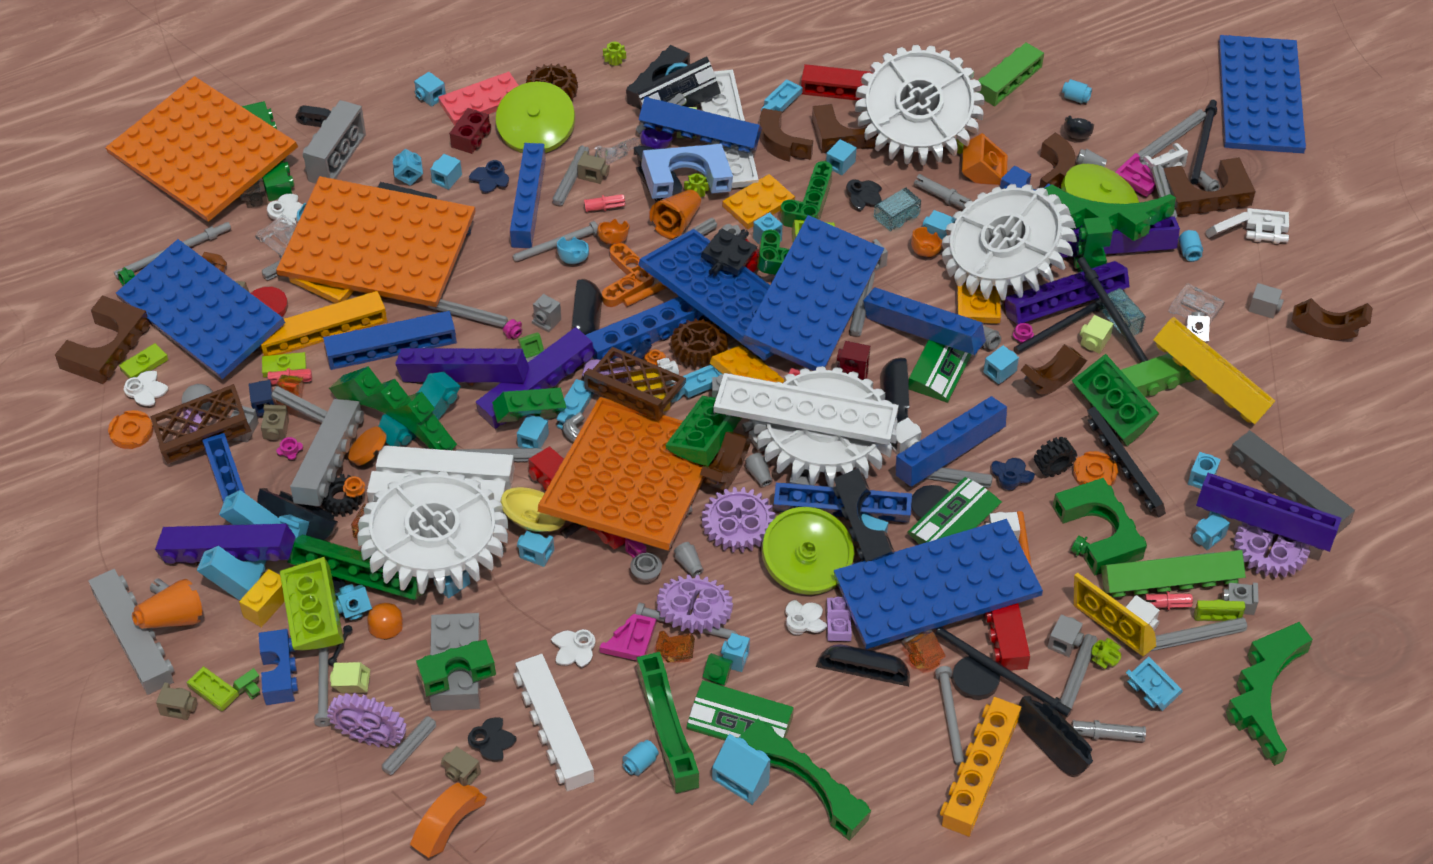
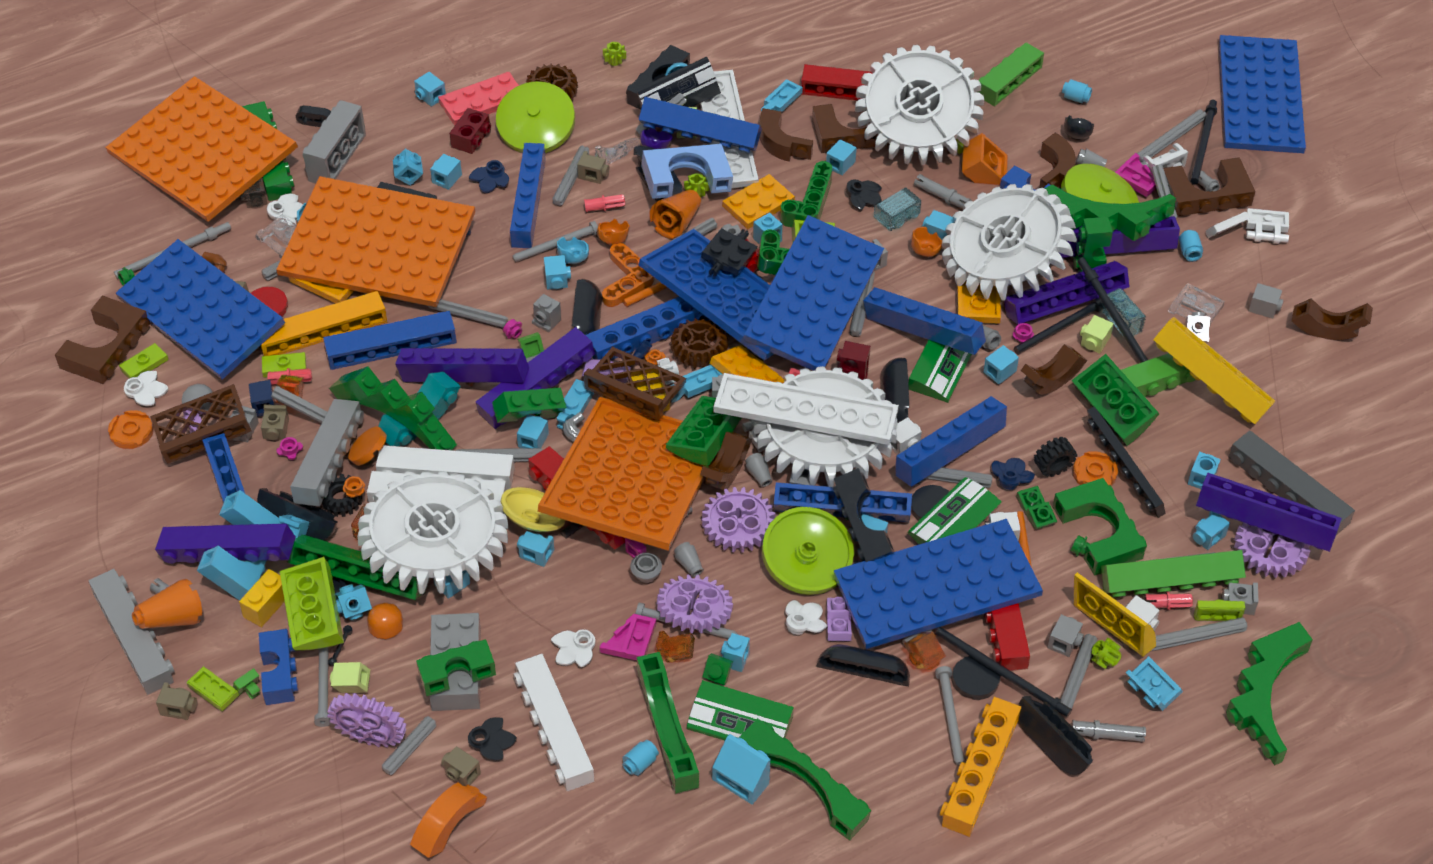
(556, 272): none -> medium azure brick
(1035, 507): none -> green slope

